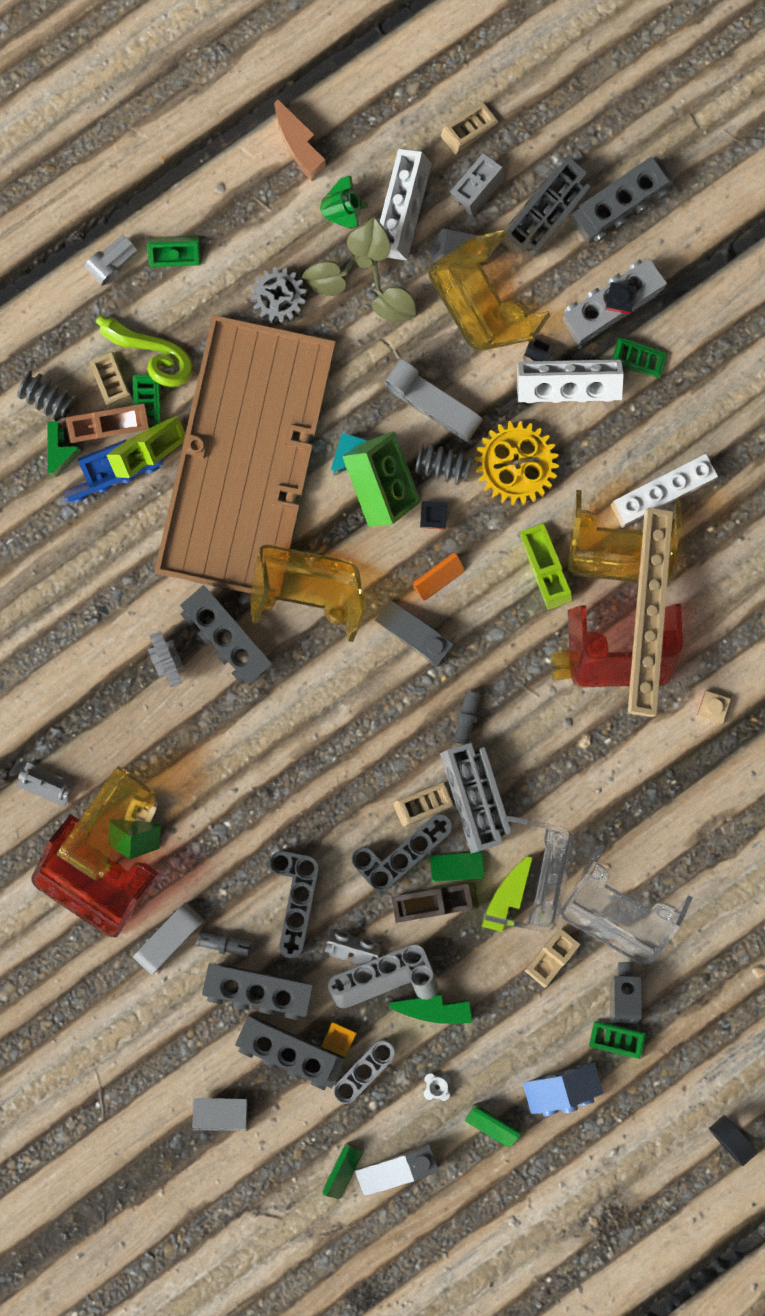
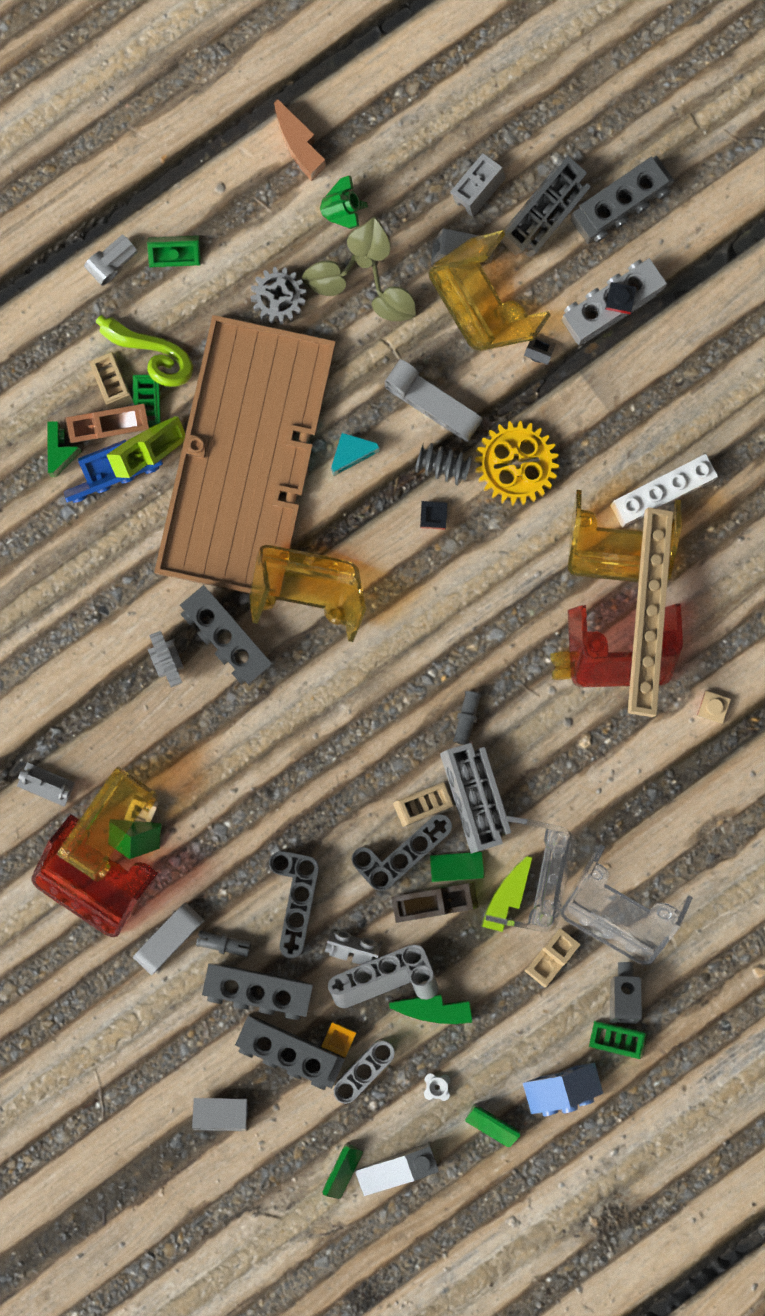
(45, 397): dark grey piece -> none
(381, 480): bright green slope -> none
(404, 200): white brick -> none
(414, 633): dark grey slope -> none
(438, 576): orange slope -> none
(454, 135): tan slope -> none
(545, 566): lime slope -> none
(579, 372): white brick -> none
(641, 349): green slope -> none
(733, 1140): black tyre -> none

